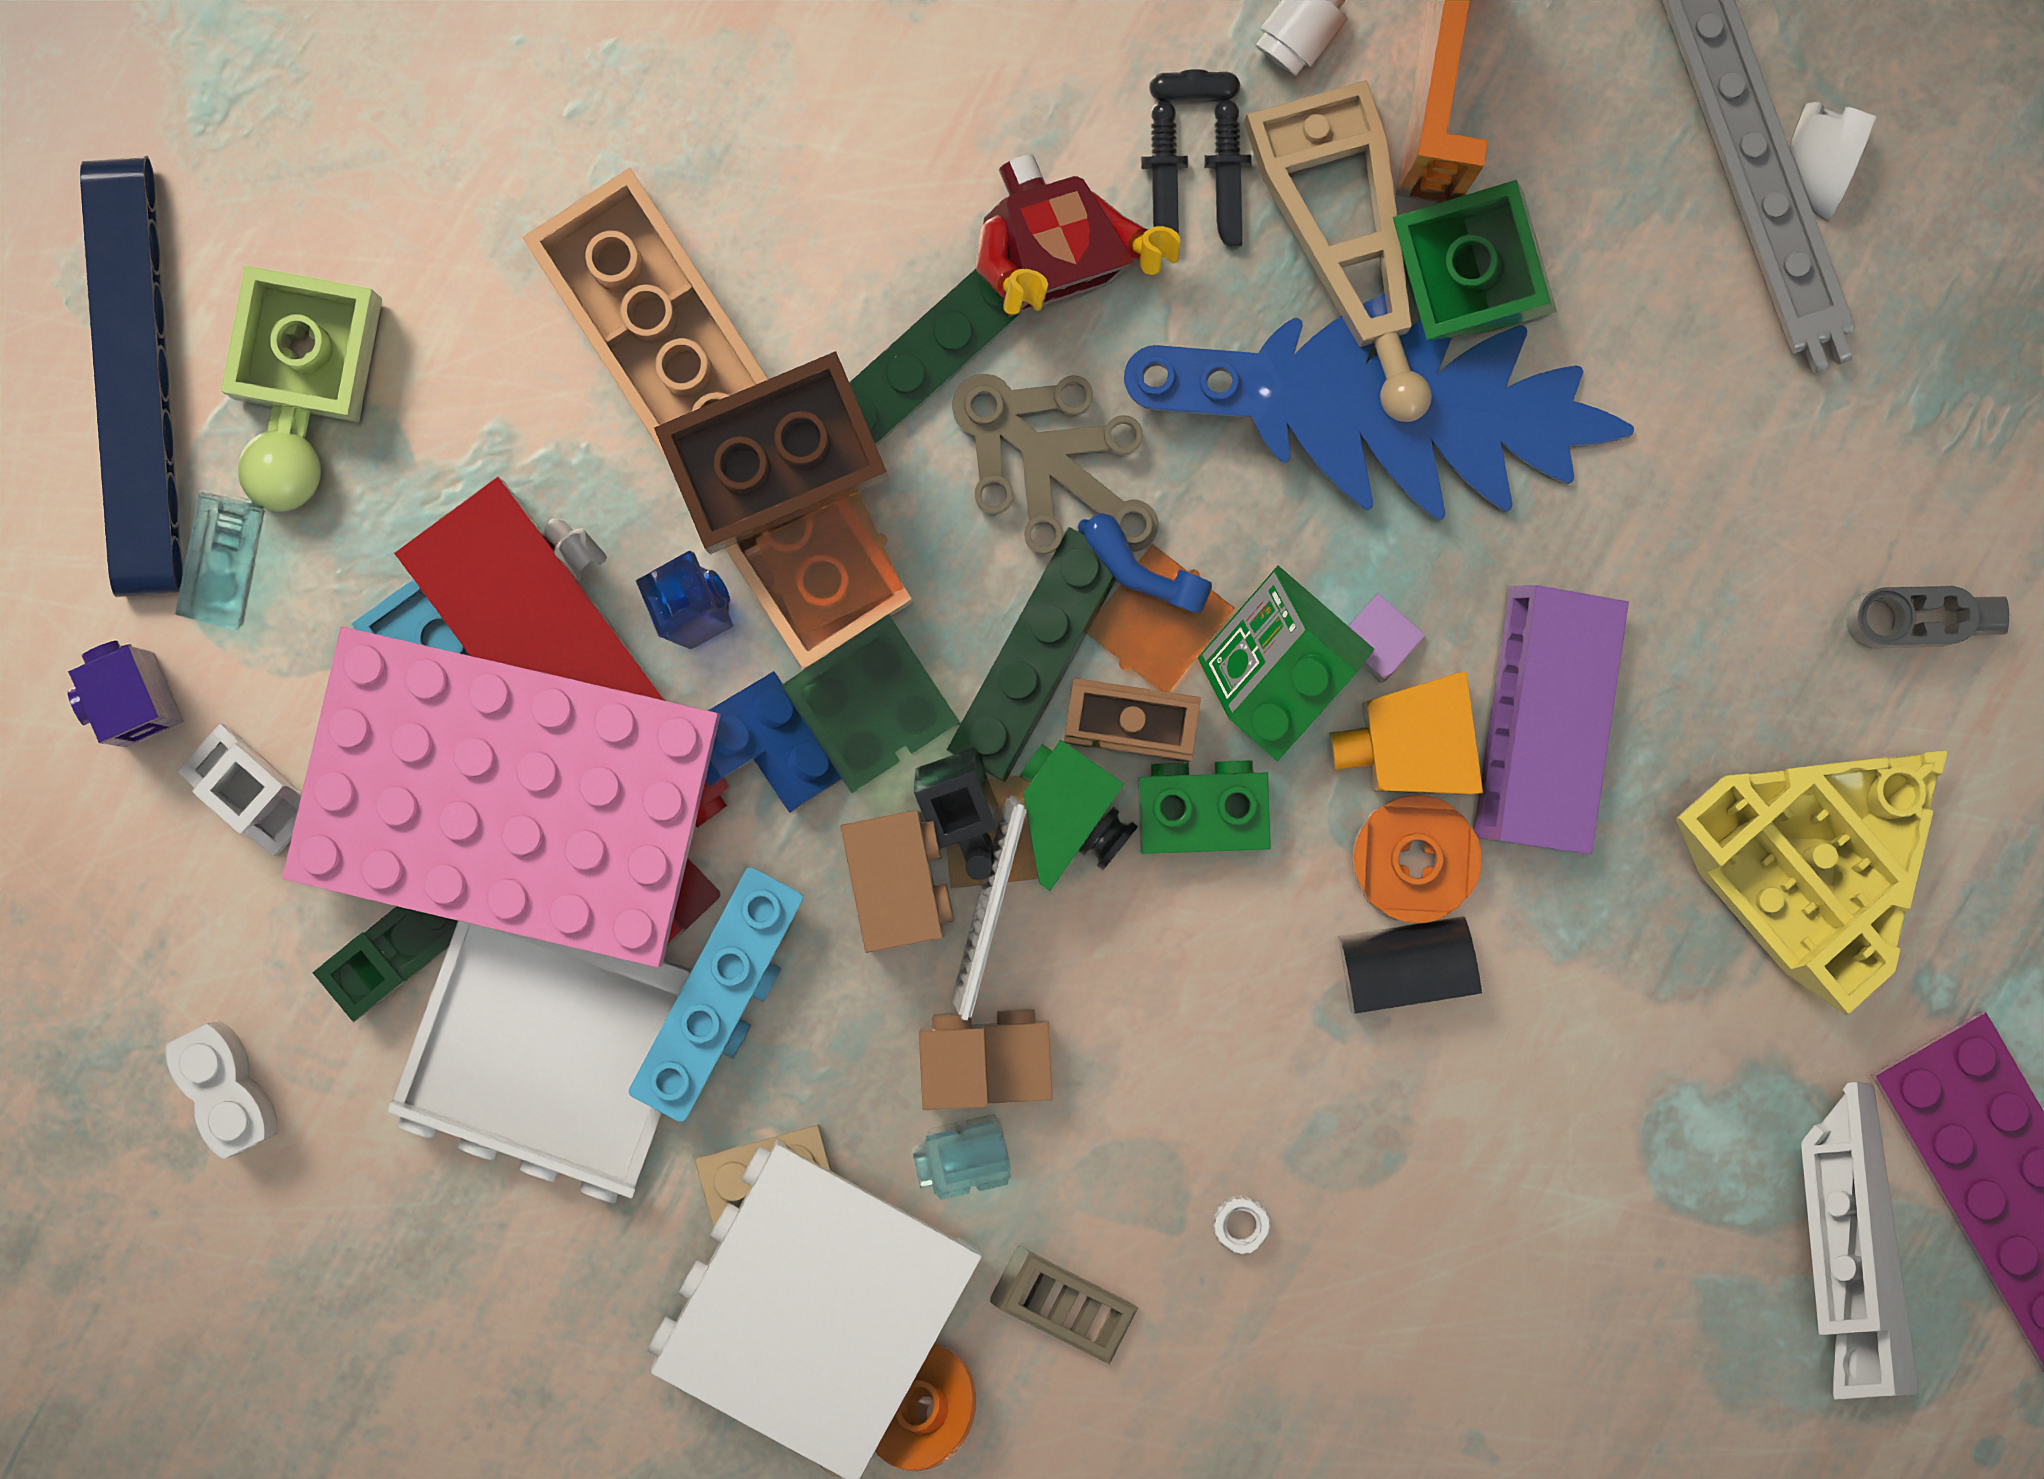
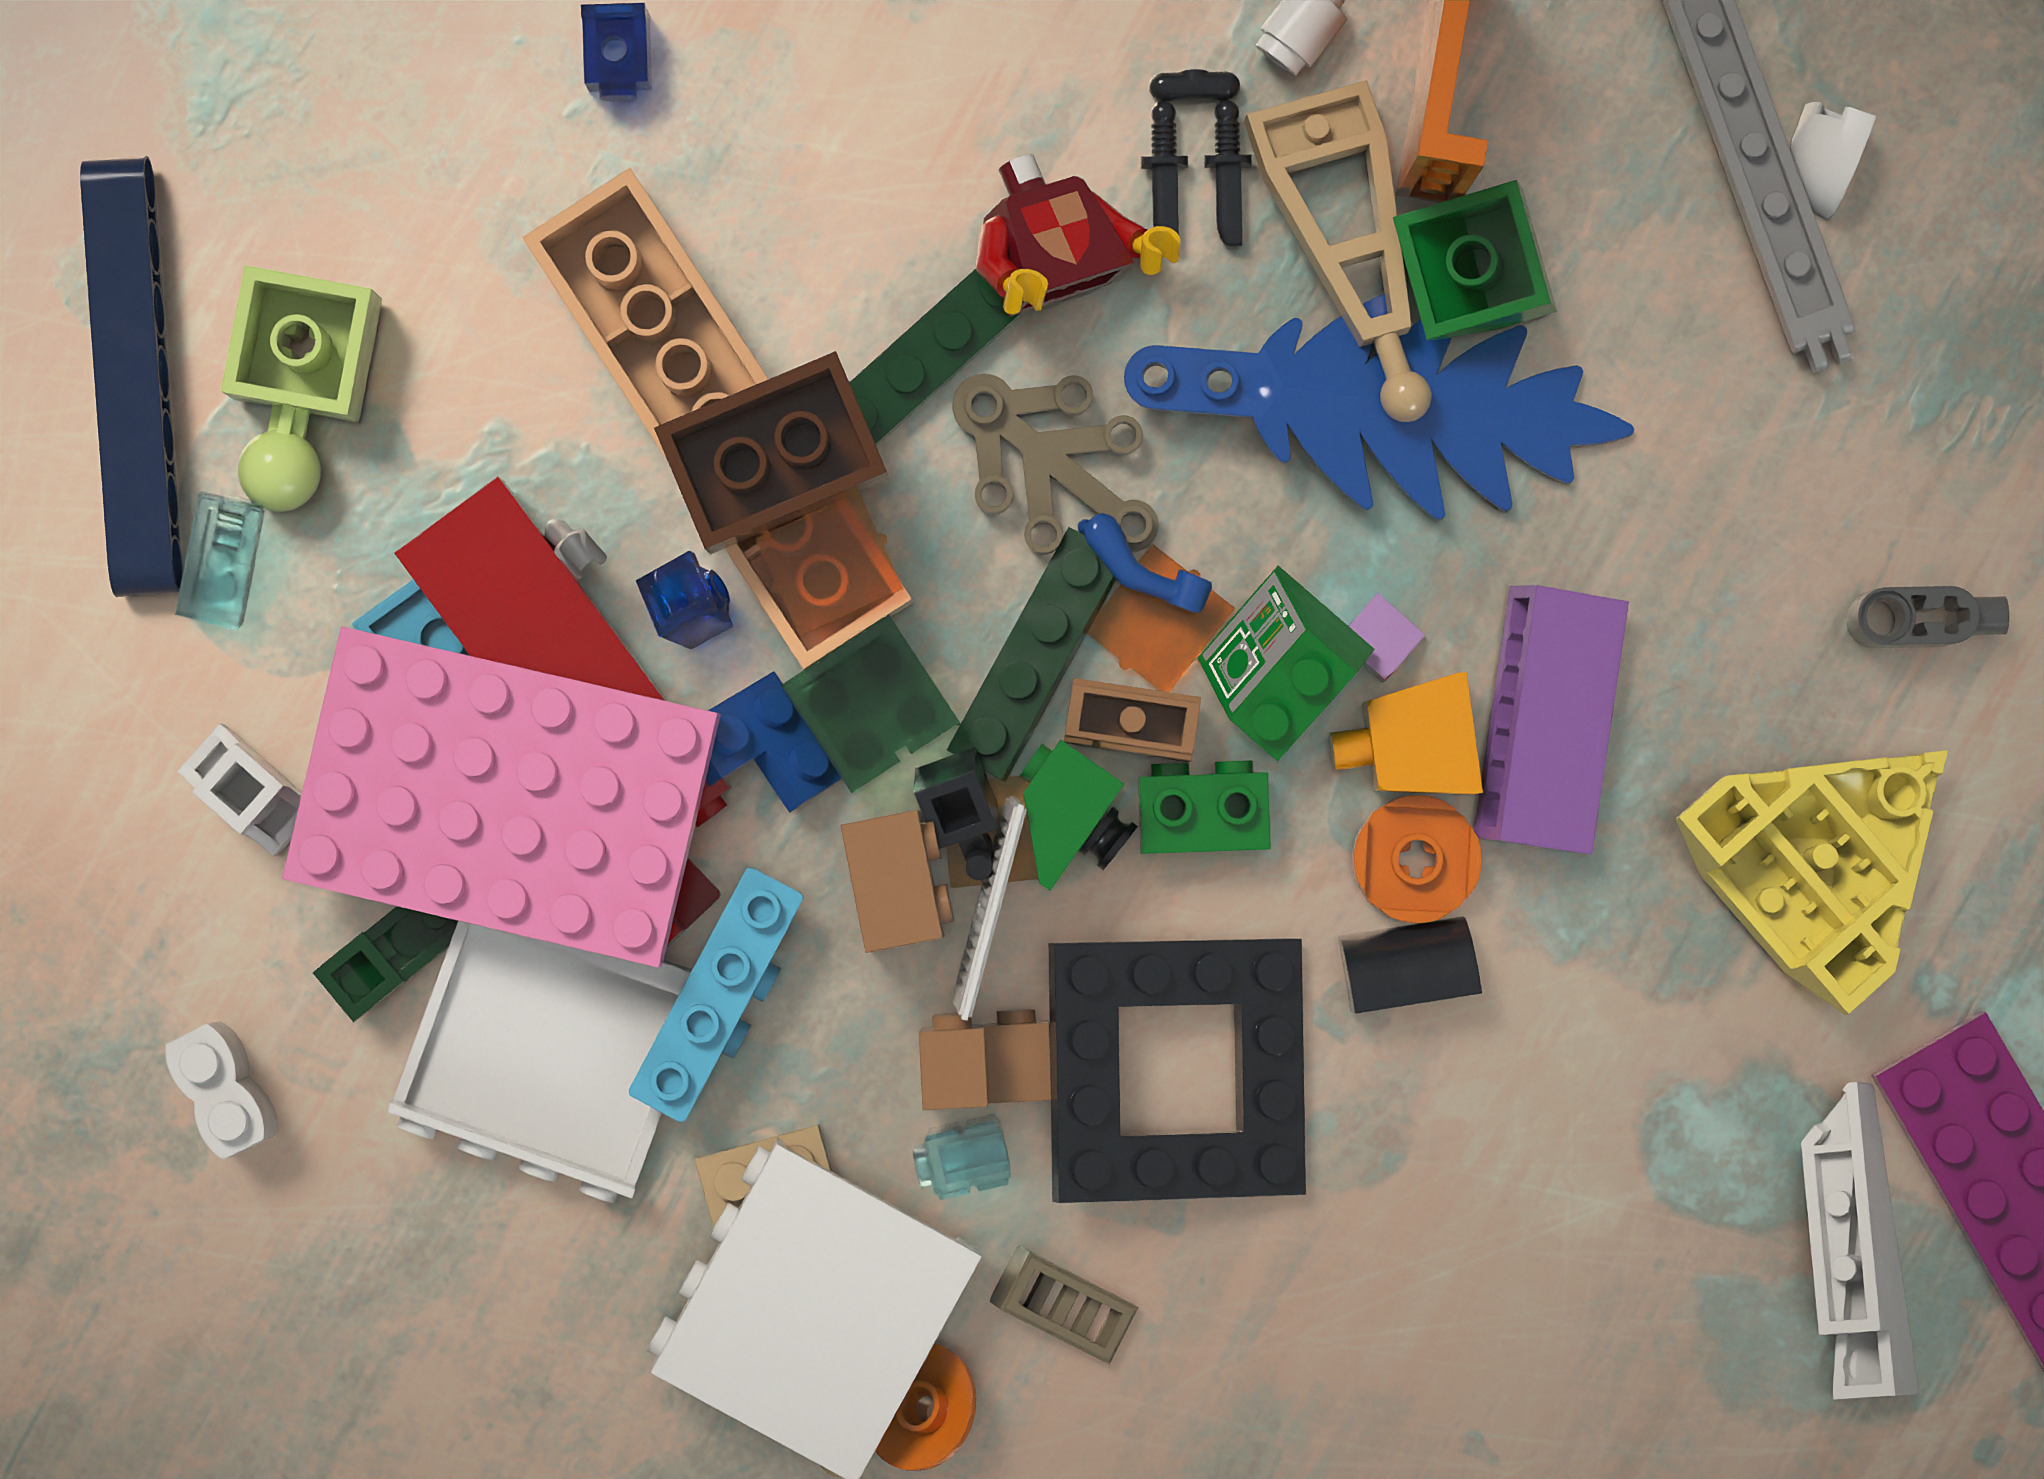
(122, 694): dark purple brick -> none
(616, 22): none -> clear blue brick
(1247, 1244): white axle -> none
(1269, 1141): none -> black plate

